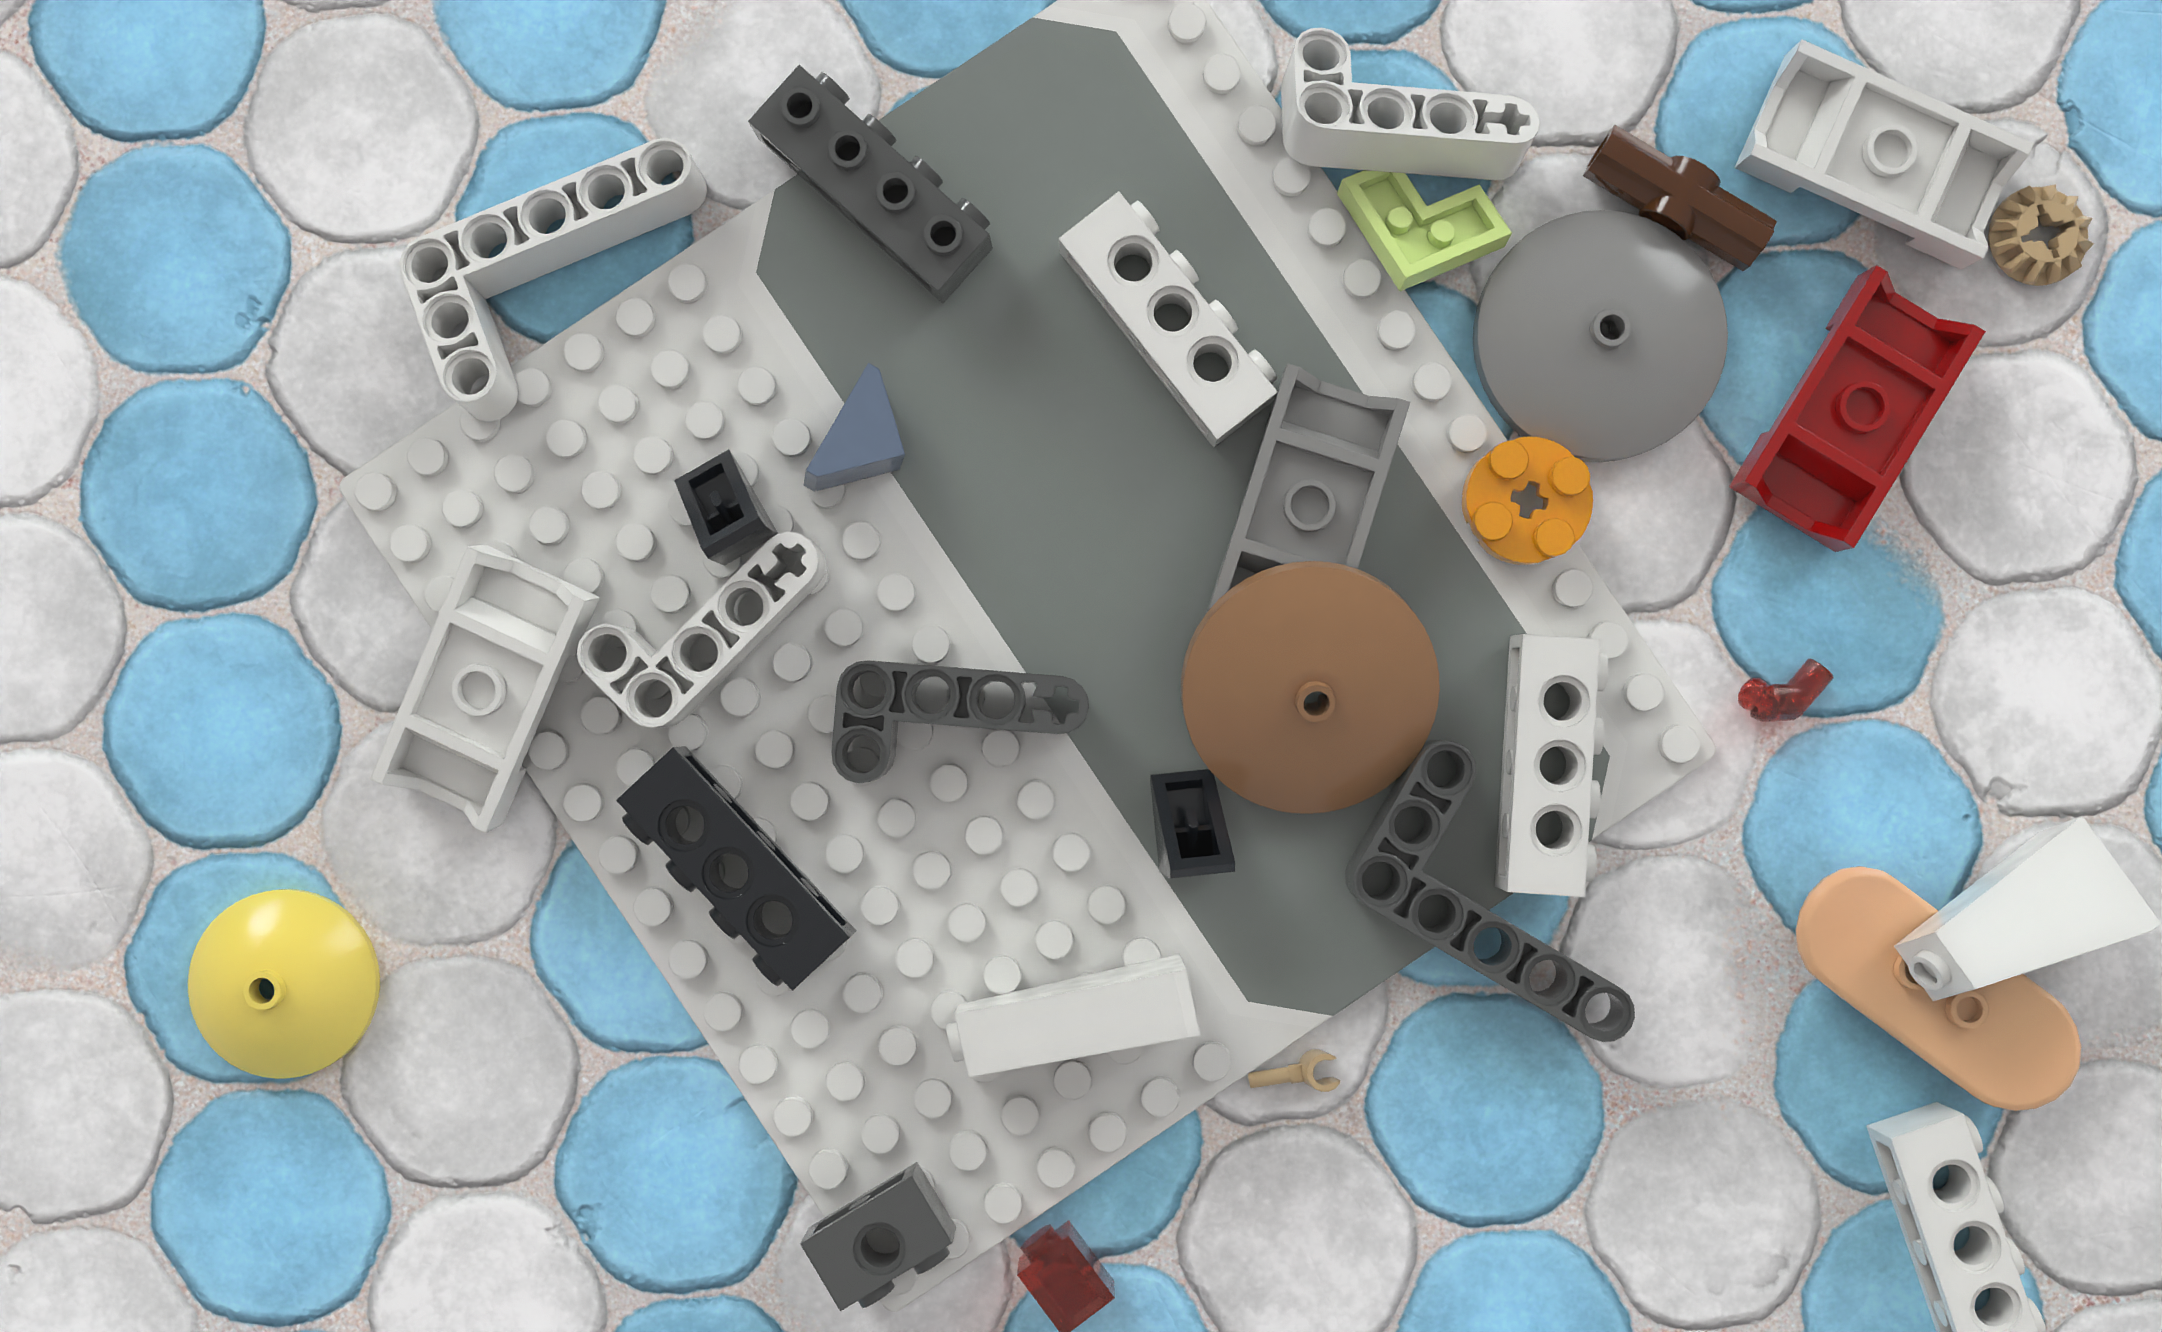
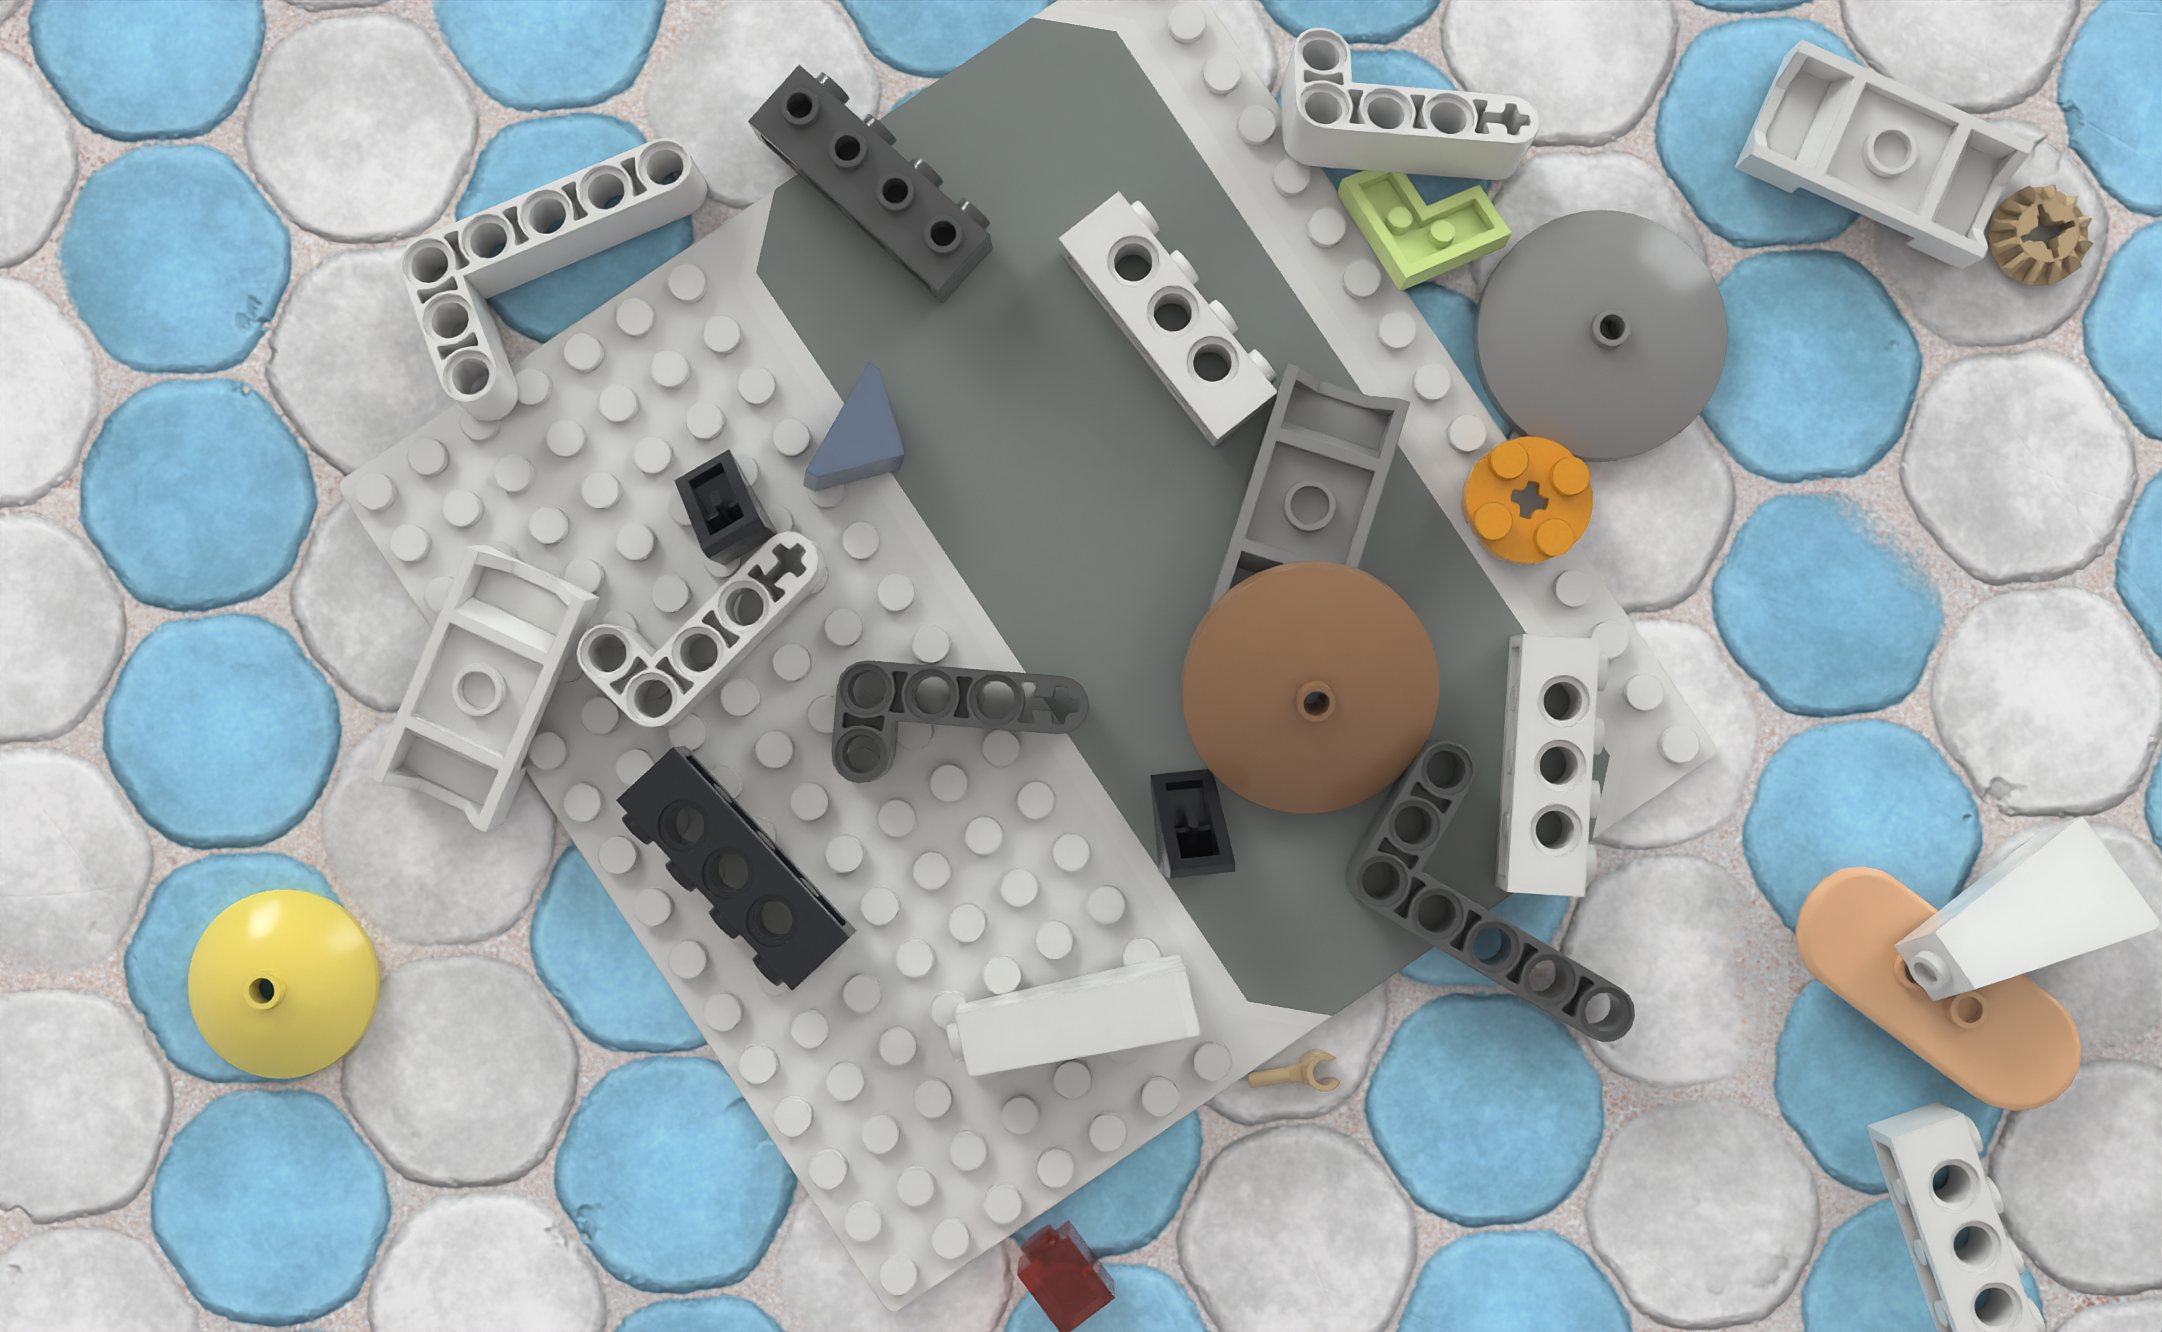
(848, 1263): dark grey brick -> none
(1680, 197): reddish brown piece -> none
(1787, 700): clear red arm -> none
(1856, 413): red piece -> none

